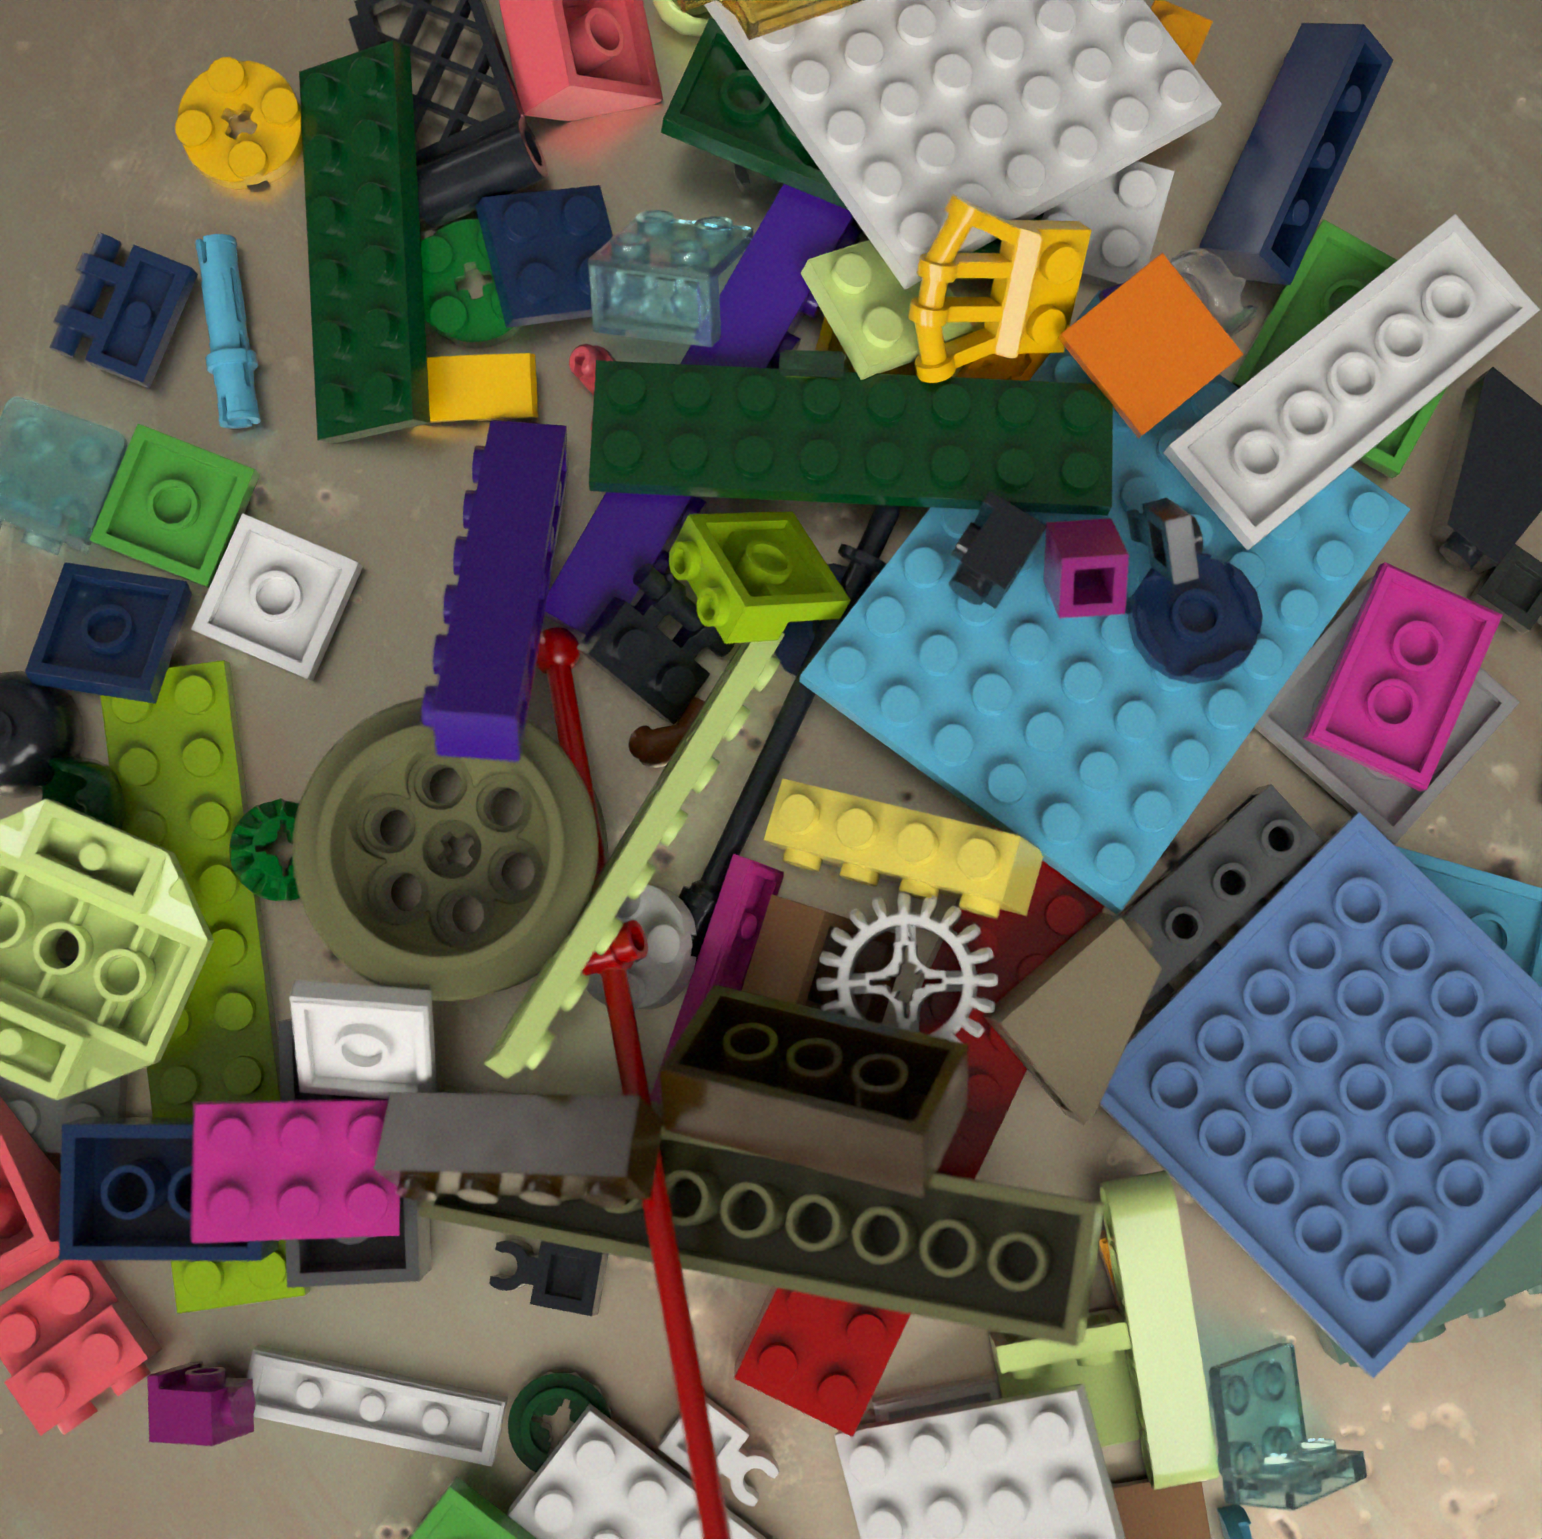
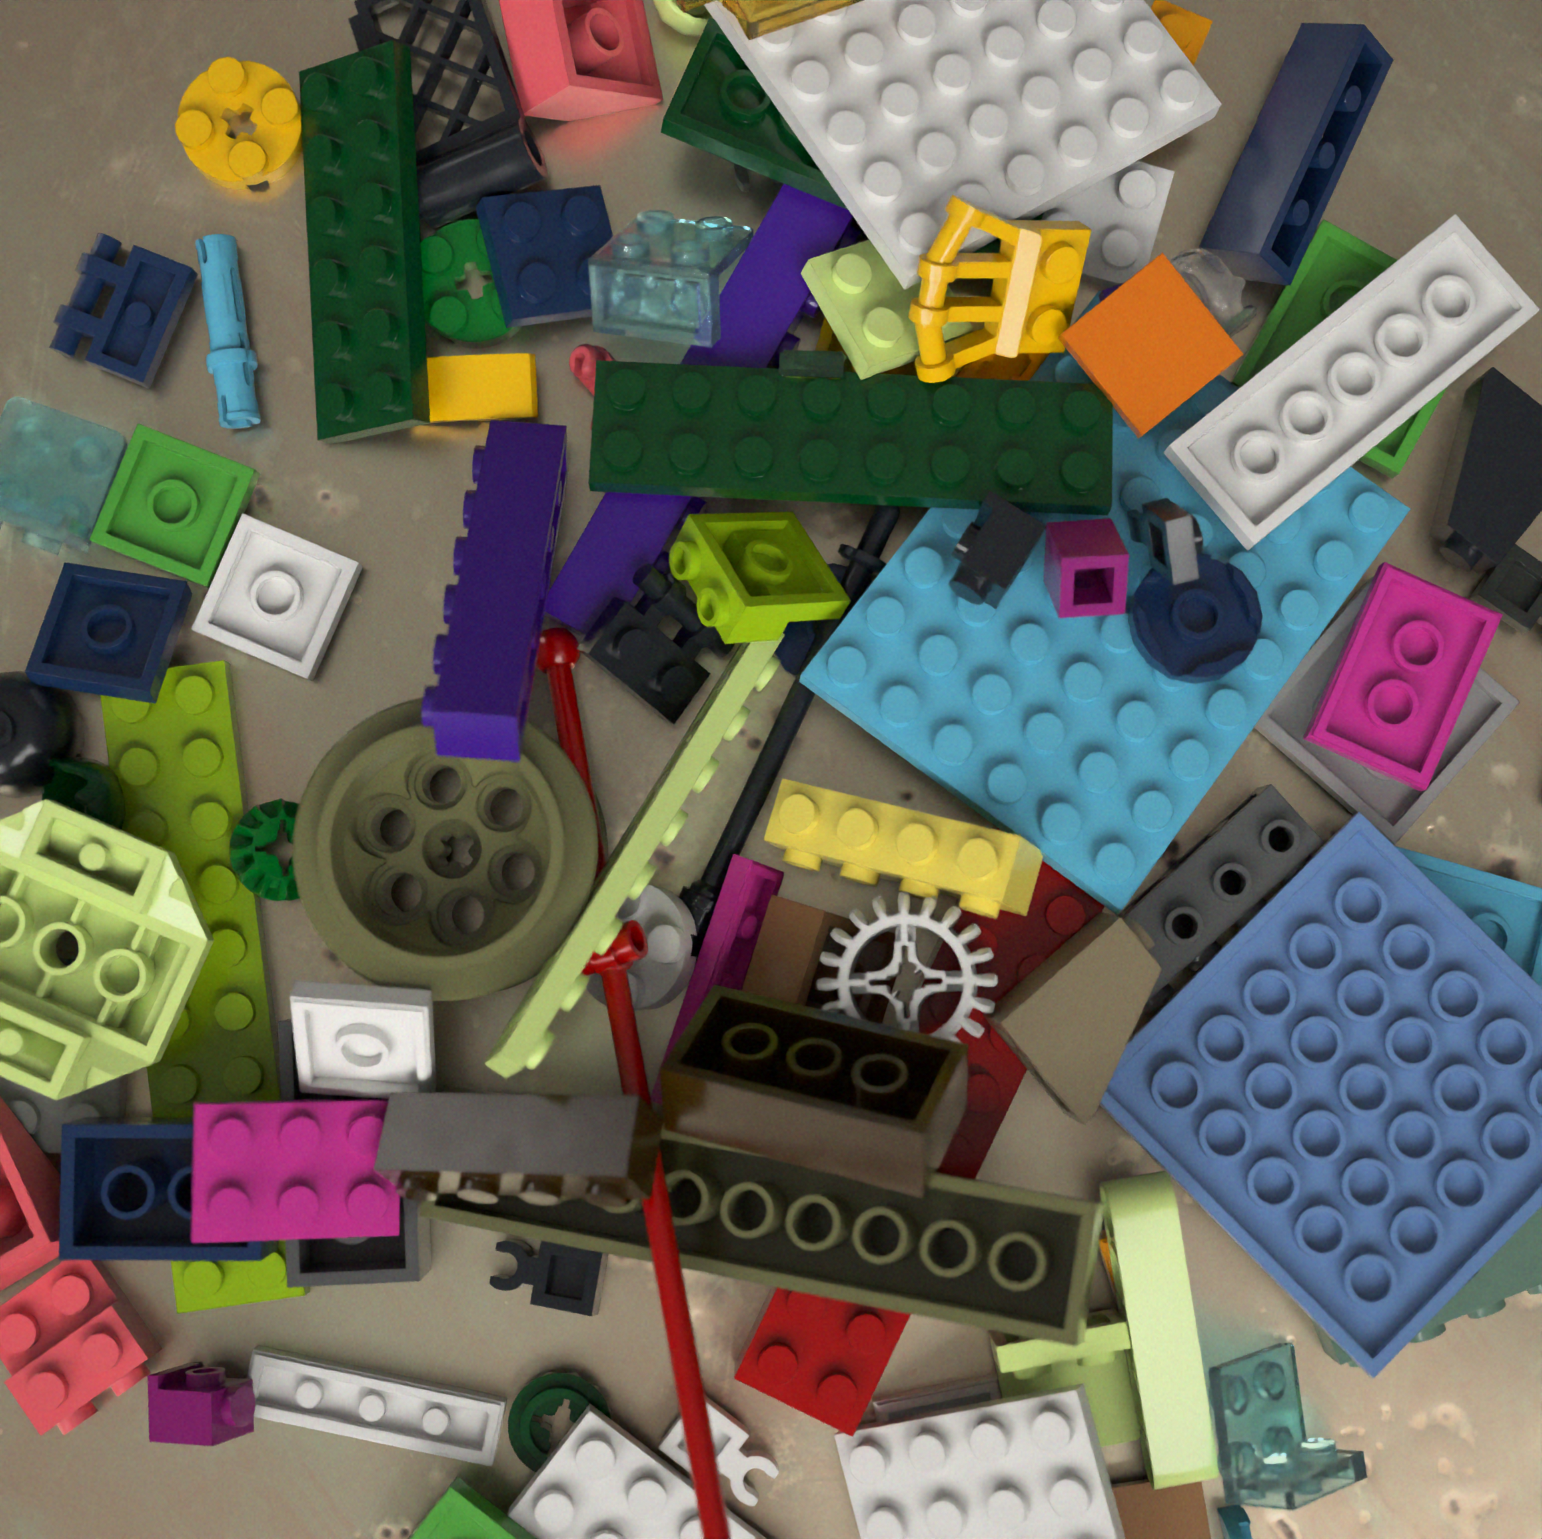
(658, 745): dark orange arm -> none

